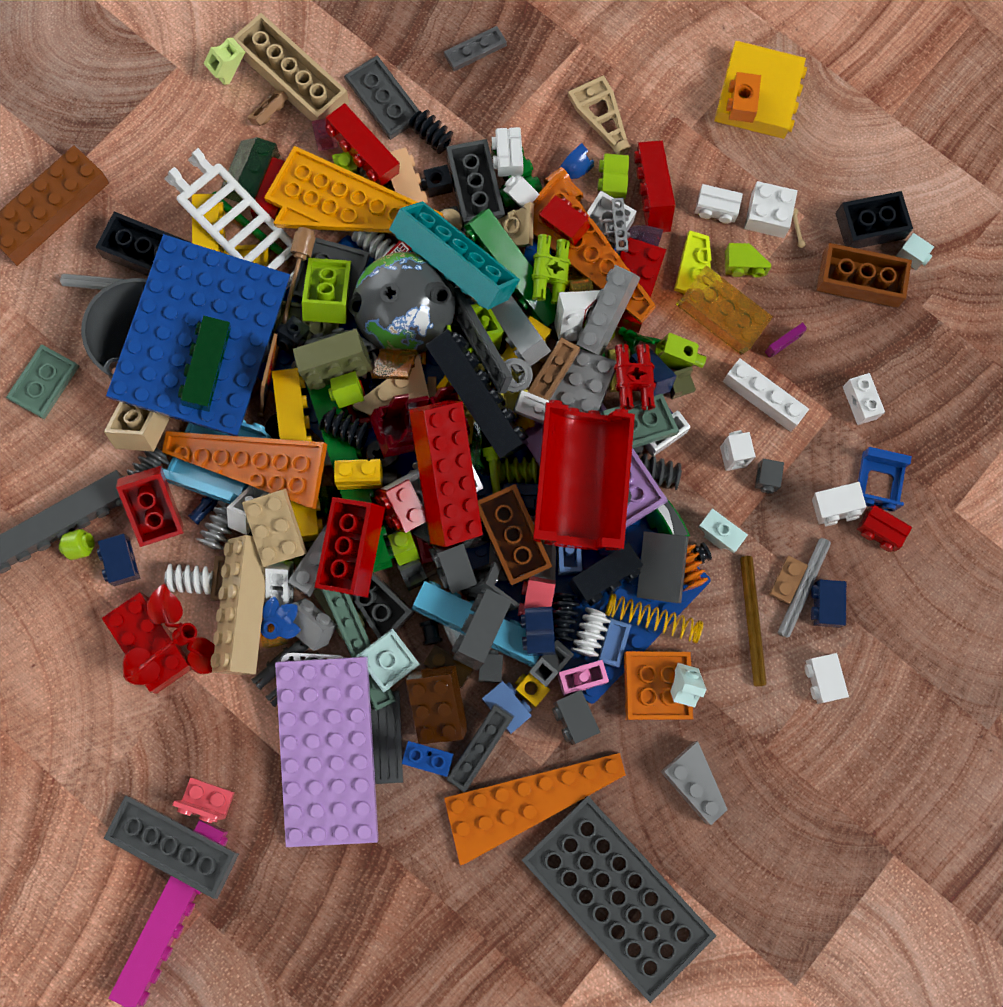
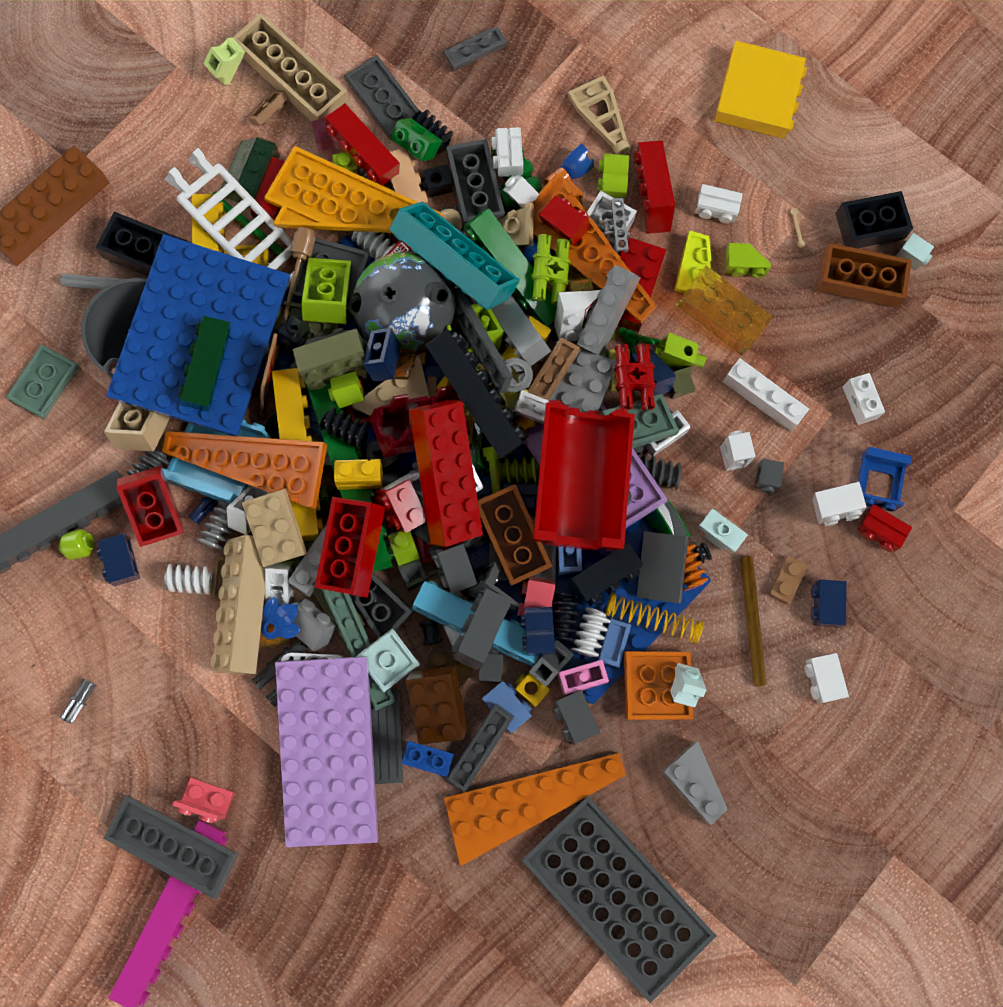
(77, 701): none -> dark grey axle
(135, 630): red brick -> none
(165, 608): red plant -> none
(382, 354): none -> dark blue brick
(416, 139): none -> green brick
(646, 234): clear purple brick -> none
(743, 108): orange brick -> none
(770, 209): white brick -> none
(786, 340): magenta tile -> none
(804, 588): light grey axle -> none

